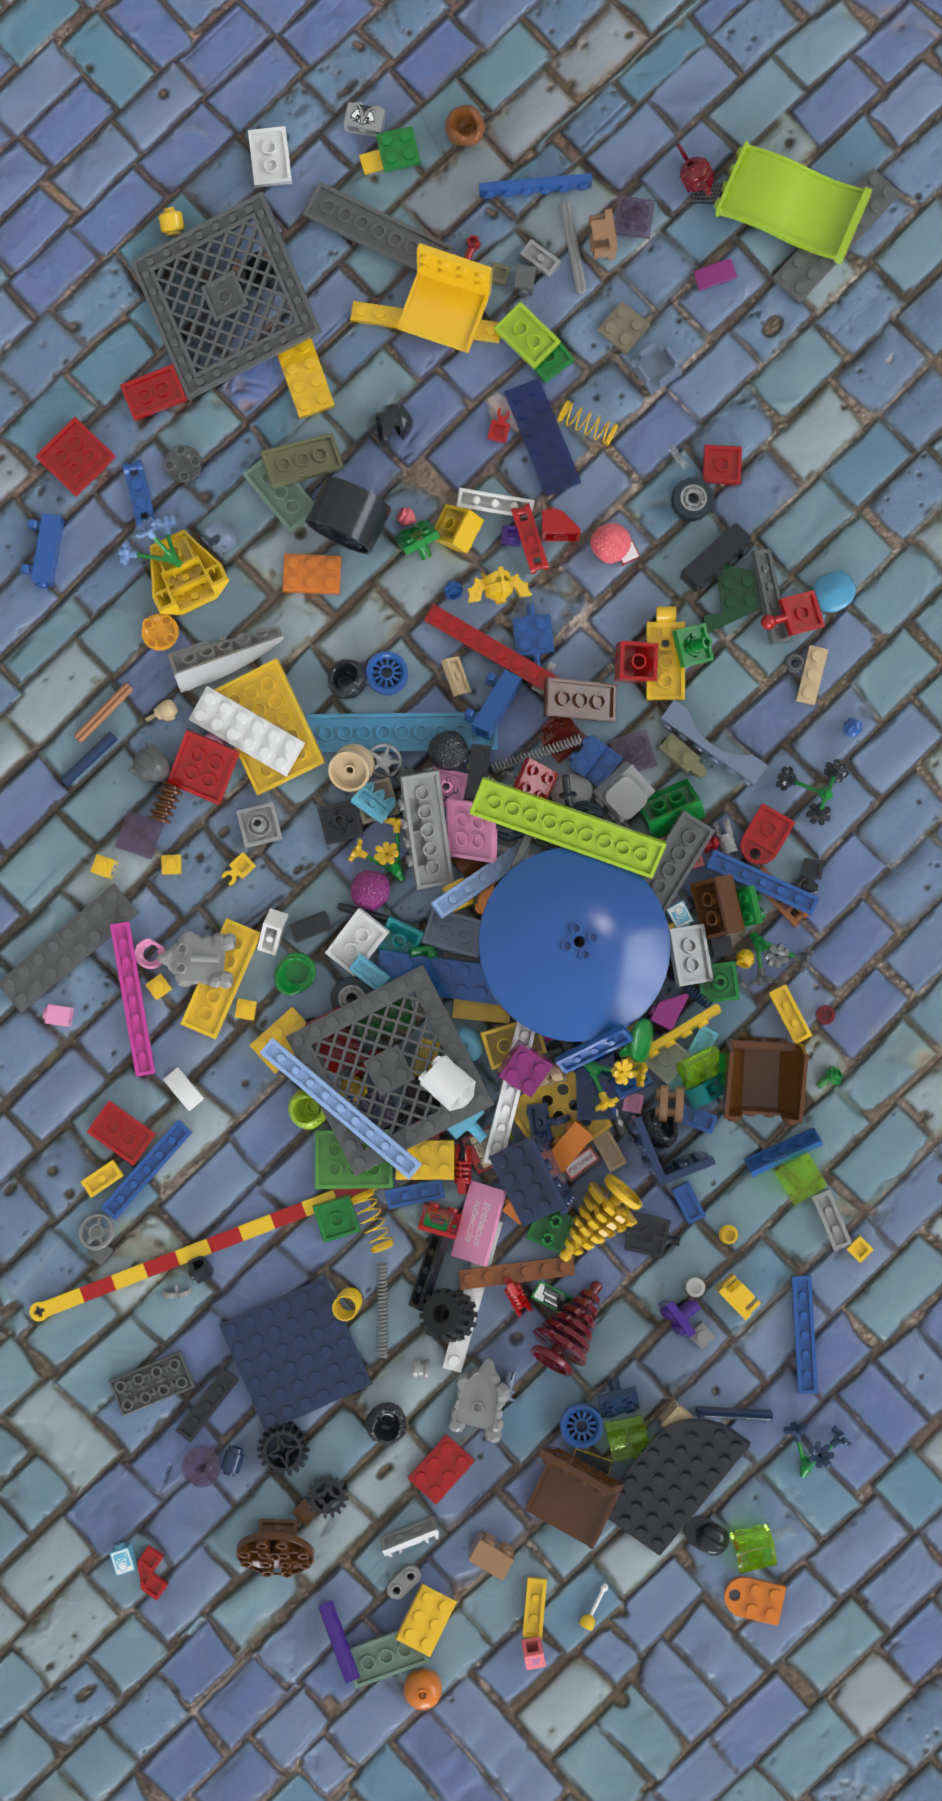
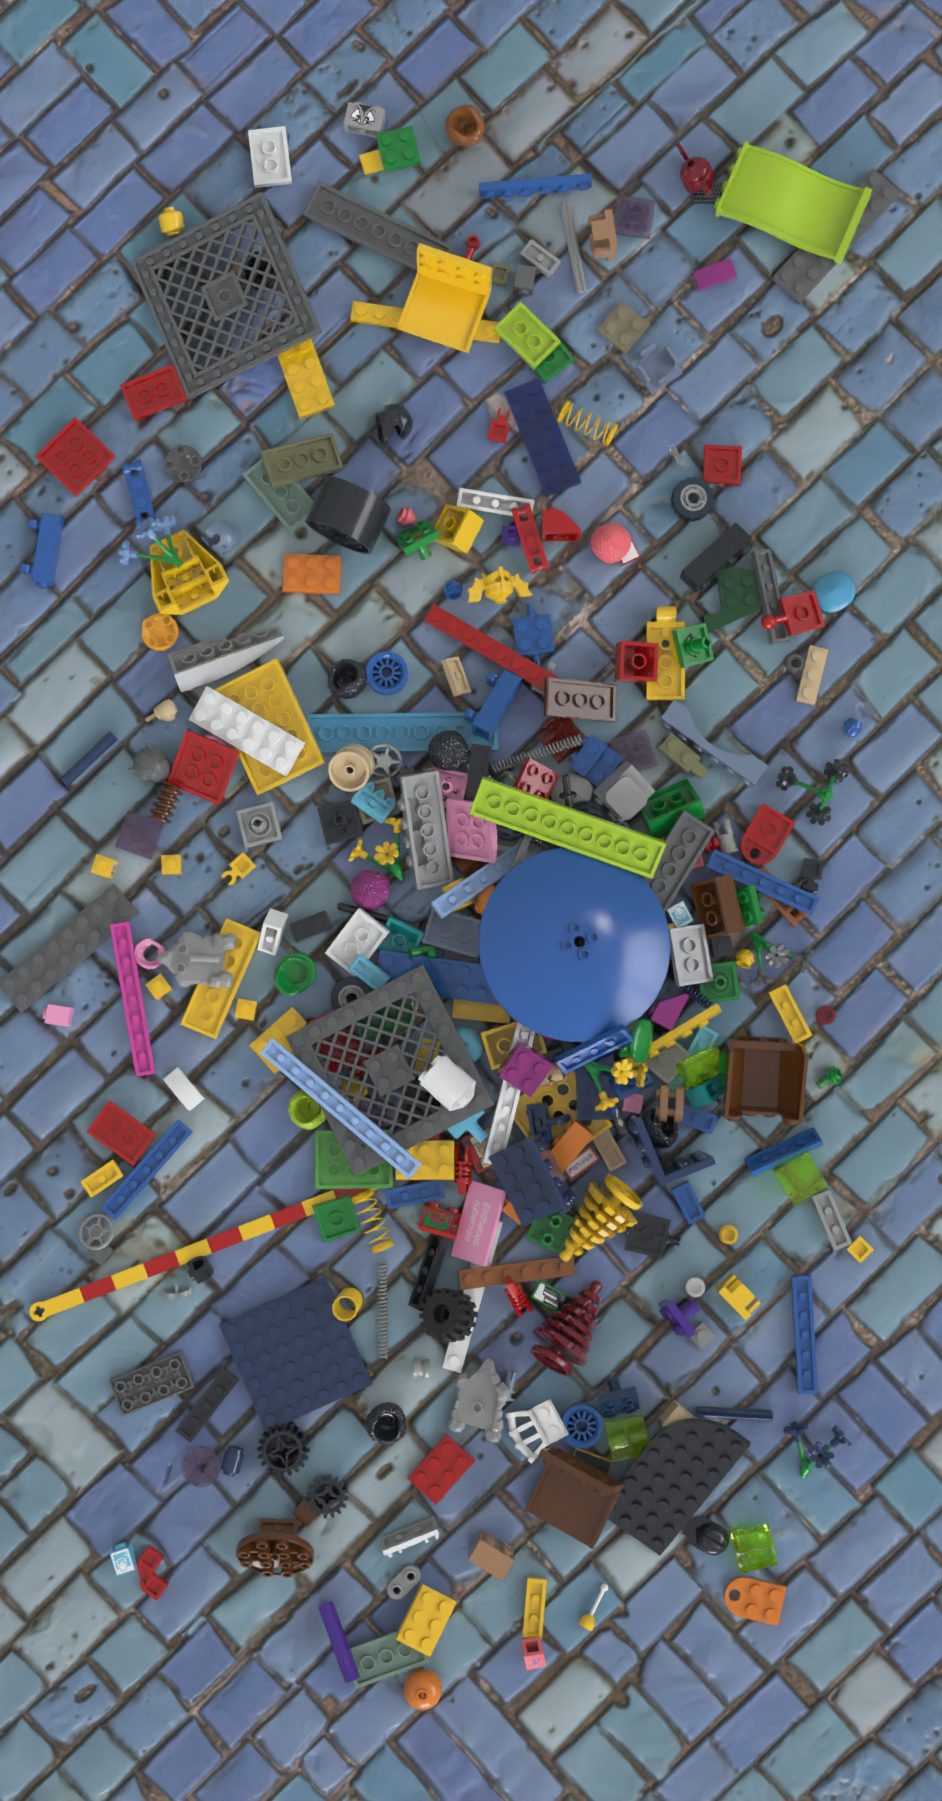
(103, 712): nougat axle -> none
(546, 1422): none -> white plate

